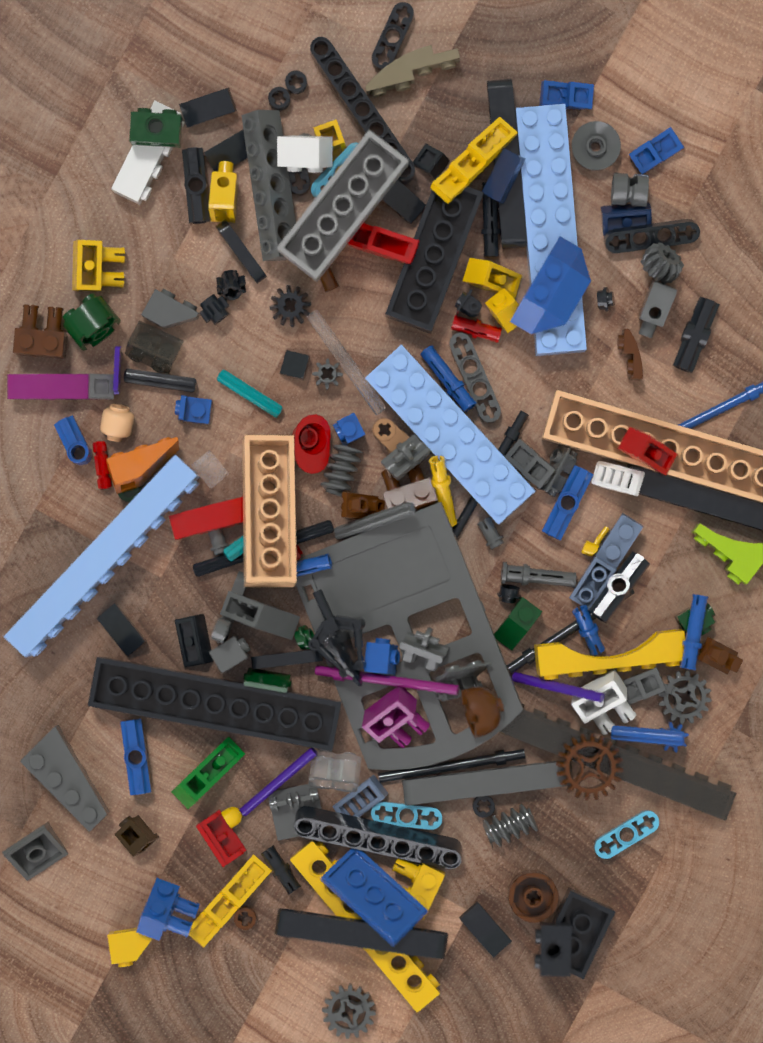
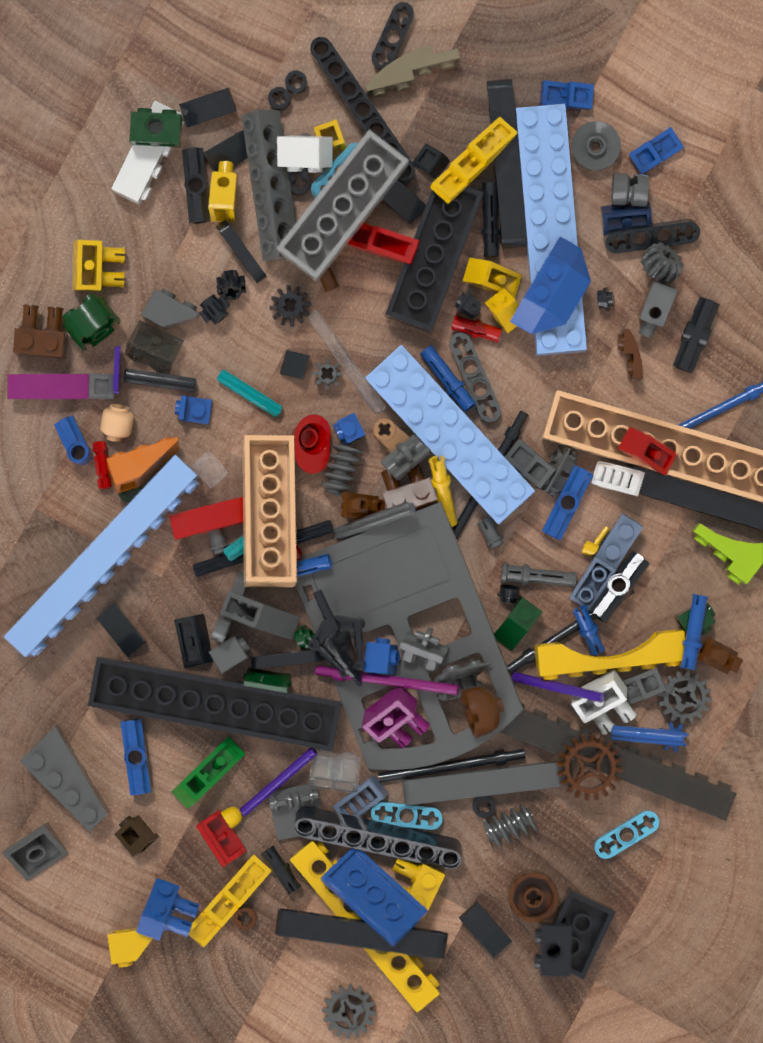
(503, 175): dark blue slope -> none

